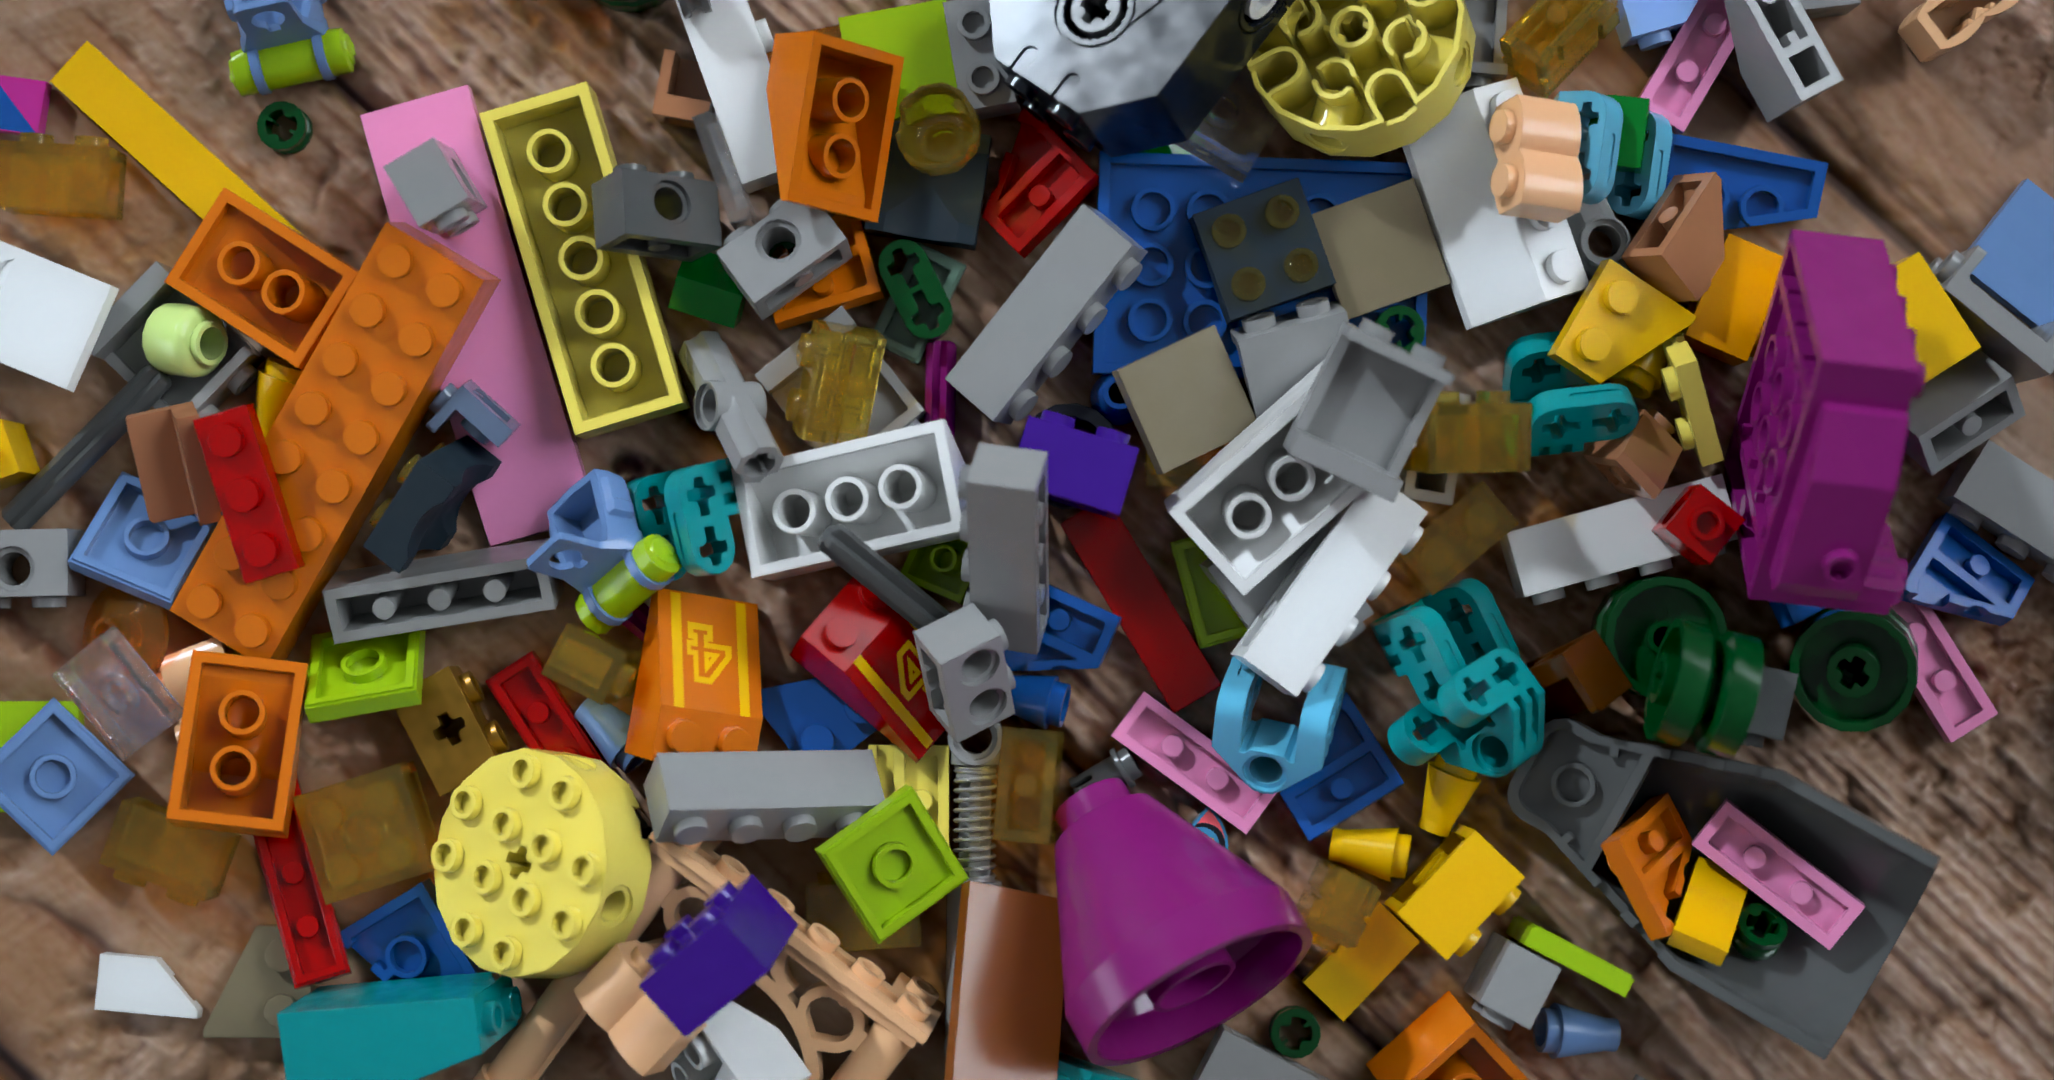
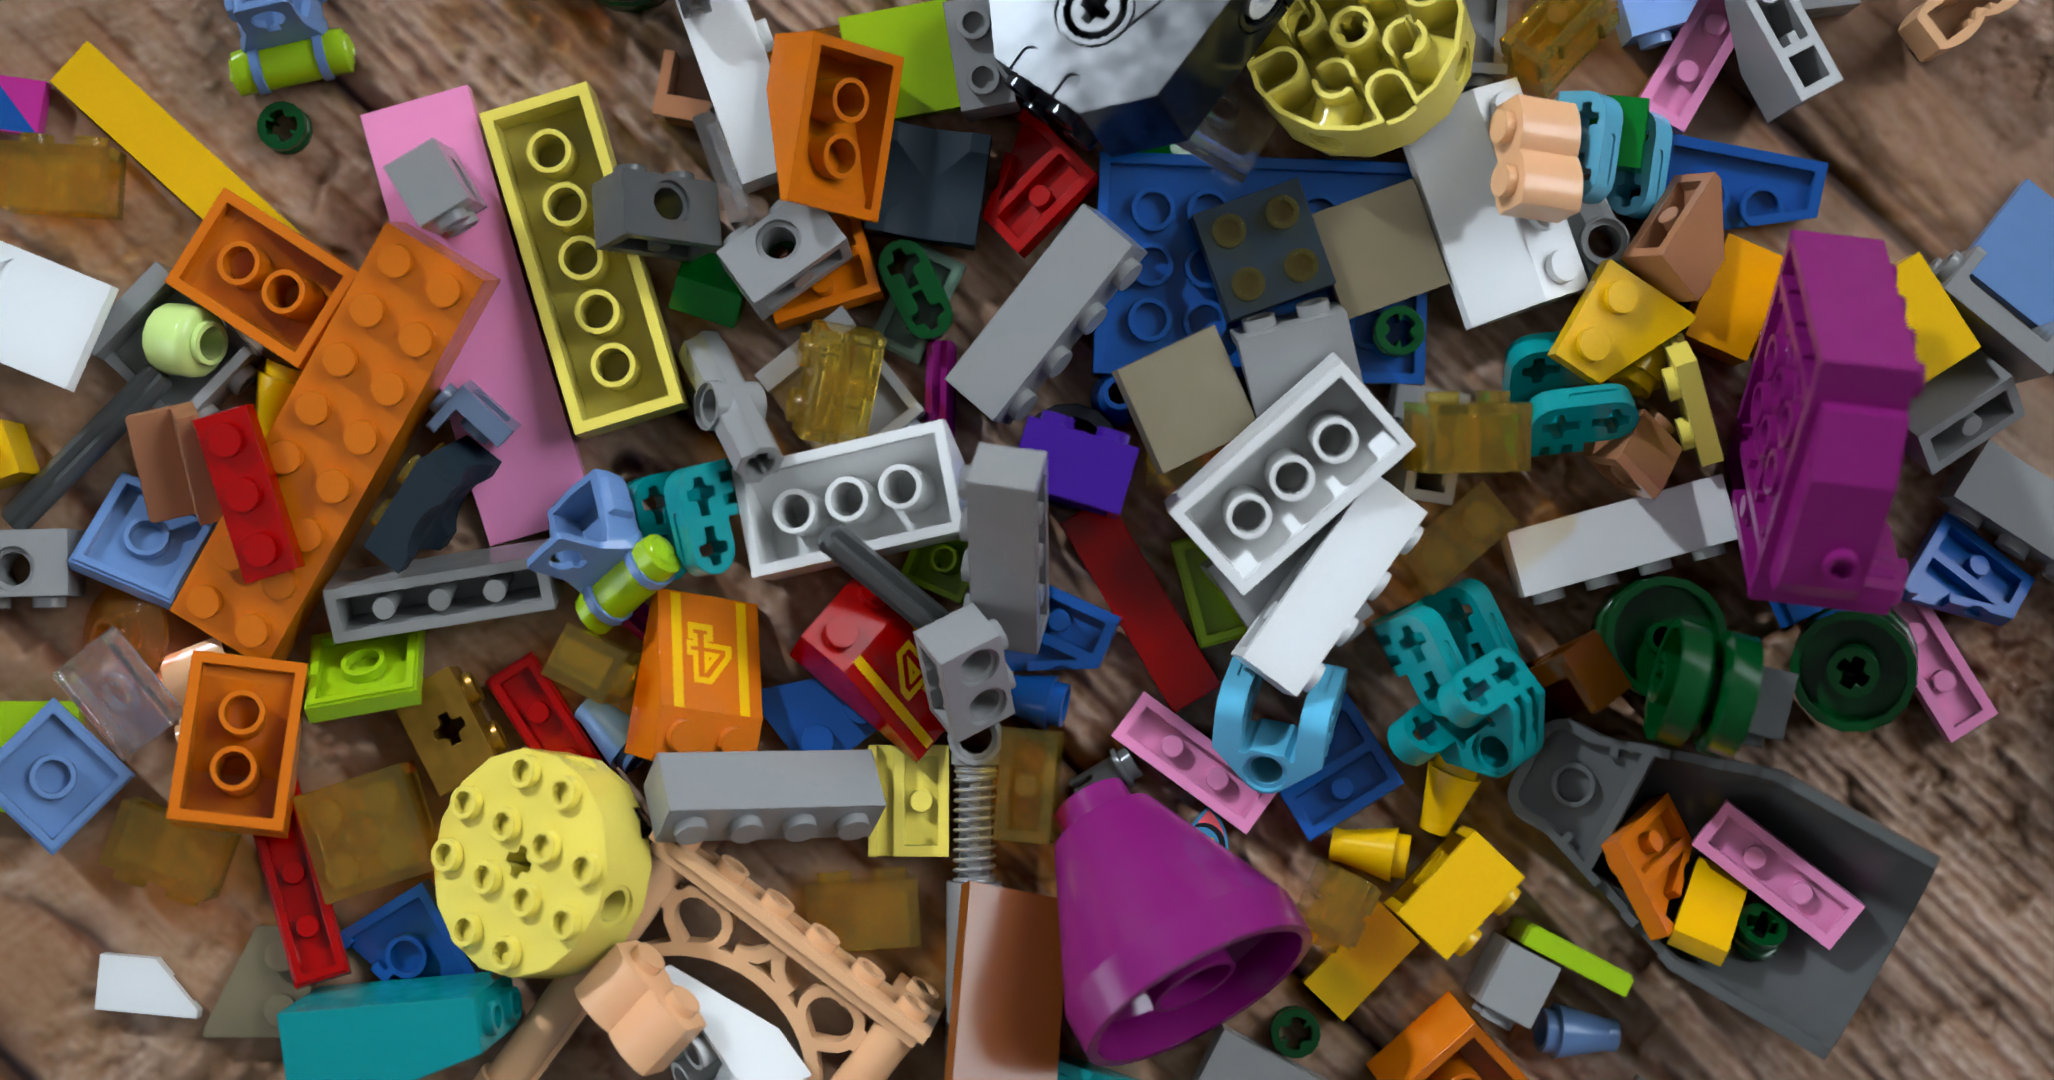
(717, 953): dark purple brick -> none
(892, 863): lime tile -> none
(938, 129): clear yellow hair -> none
(1367, 407): light grey panel -> none
(1698, 525): red brick -> none

